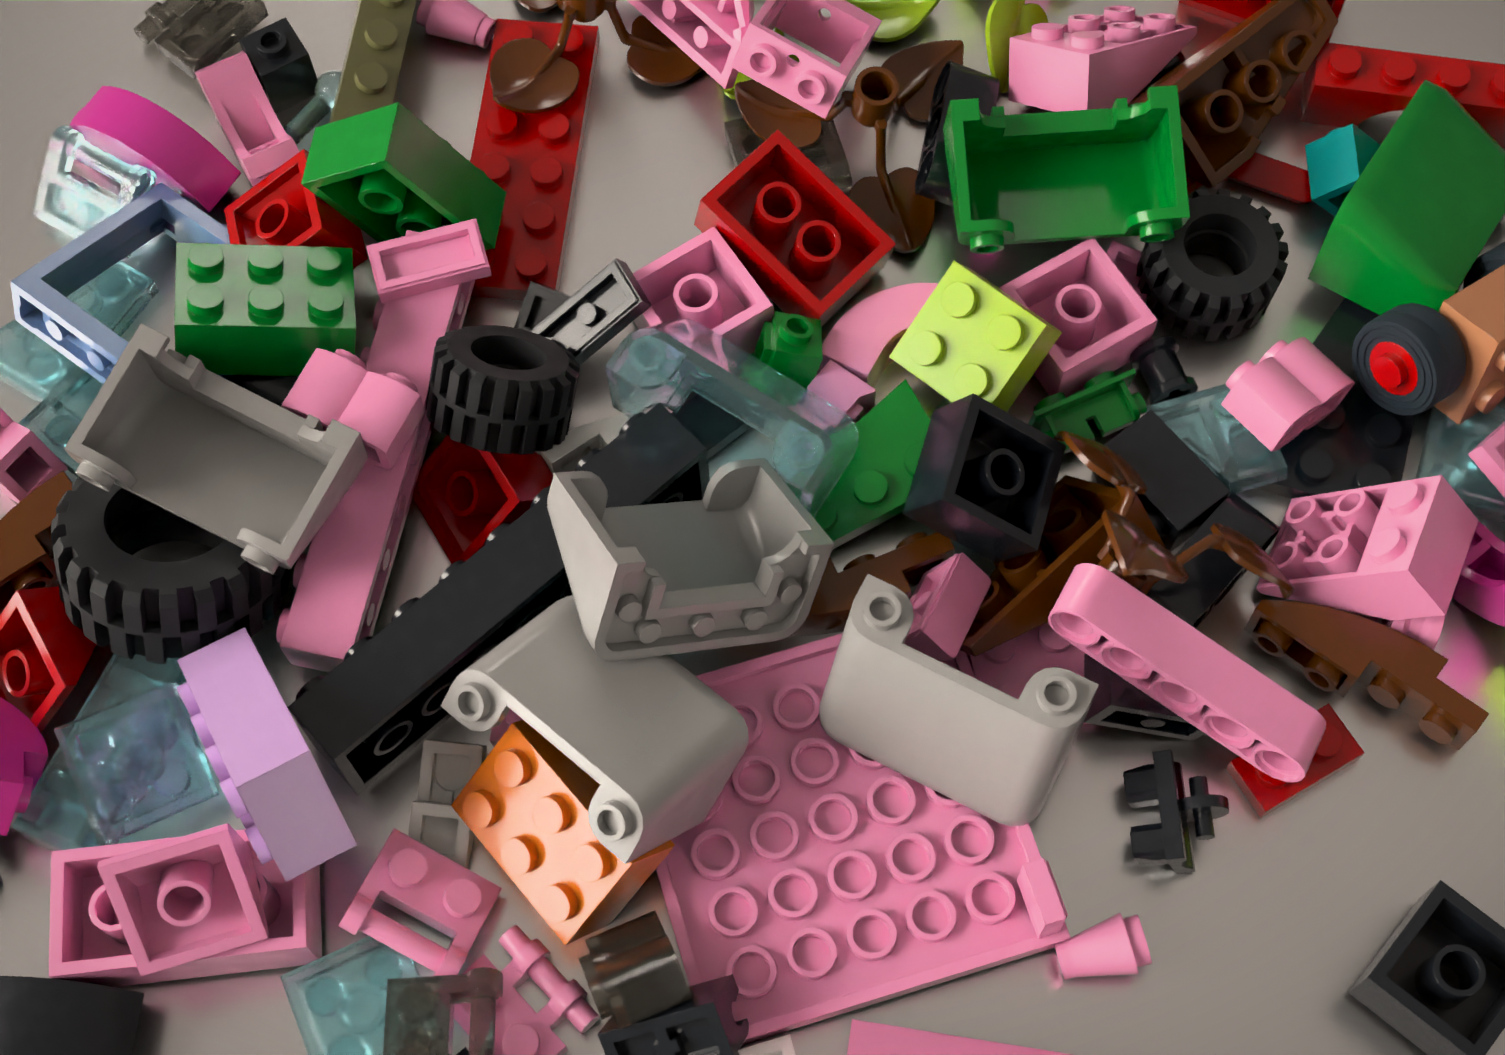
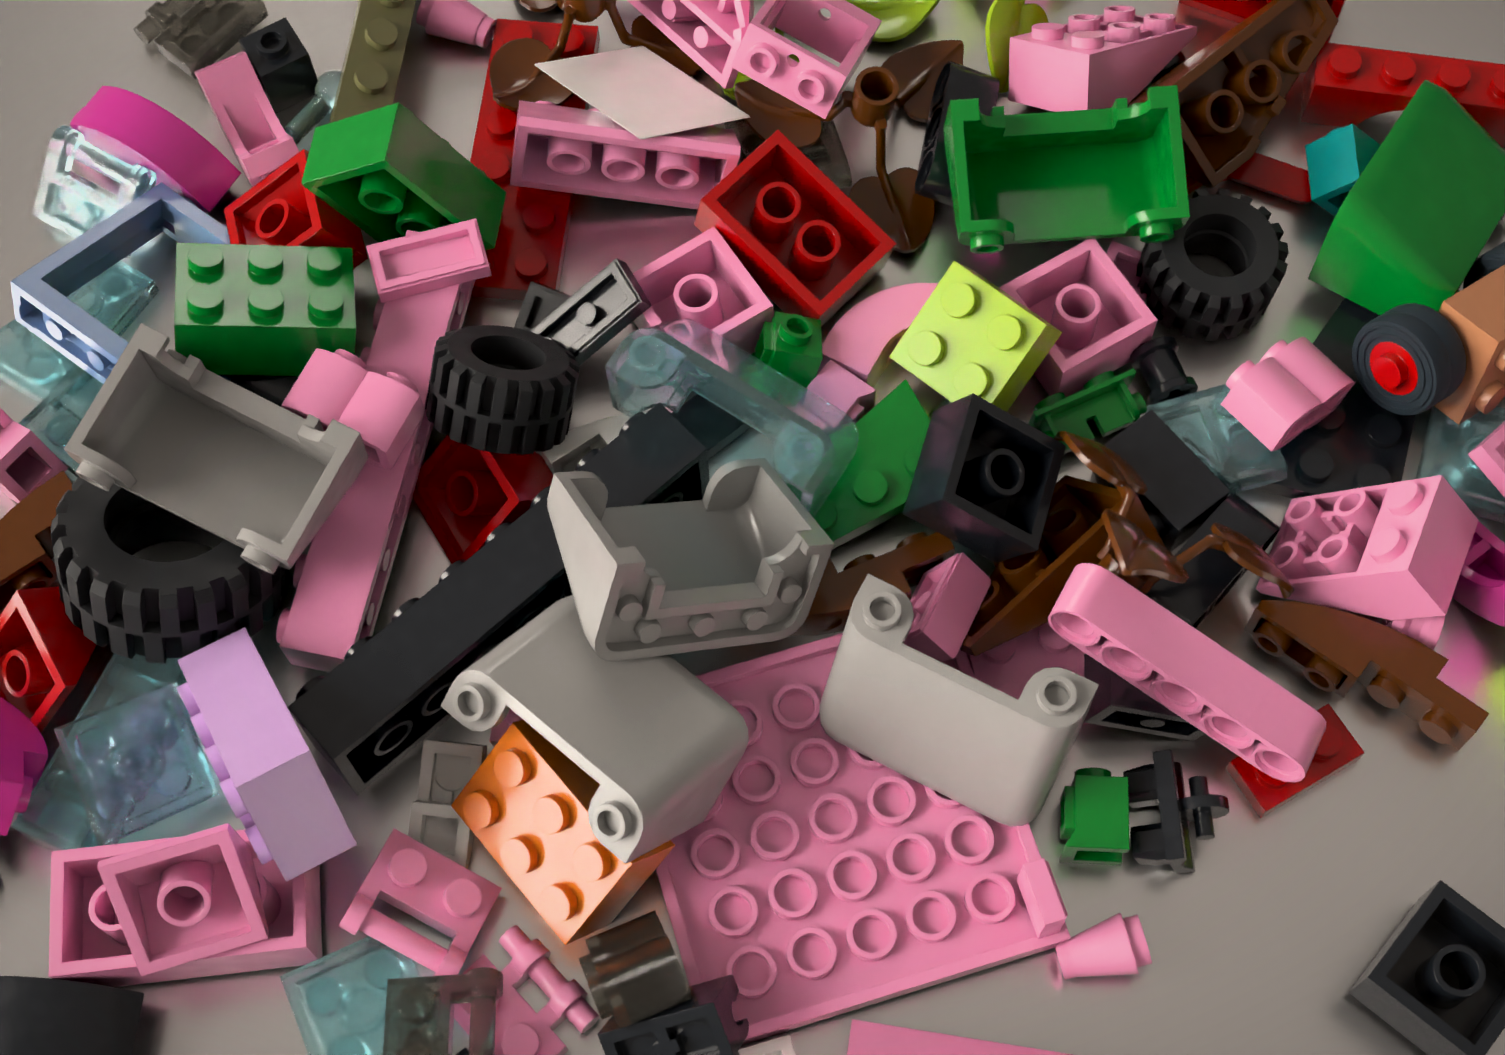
(598, 157): none -> bright pink slope
(642, 92): none -> white sticker
(1095, 818): none -> green window

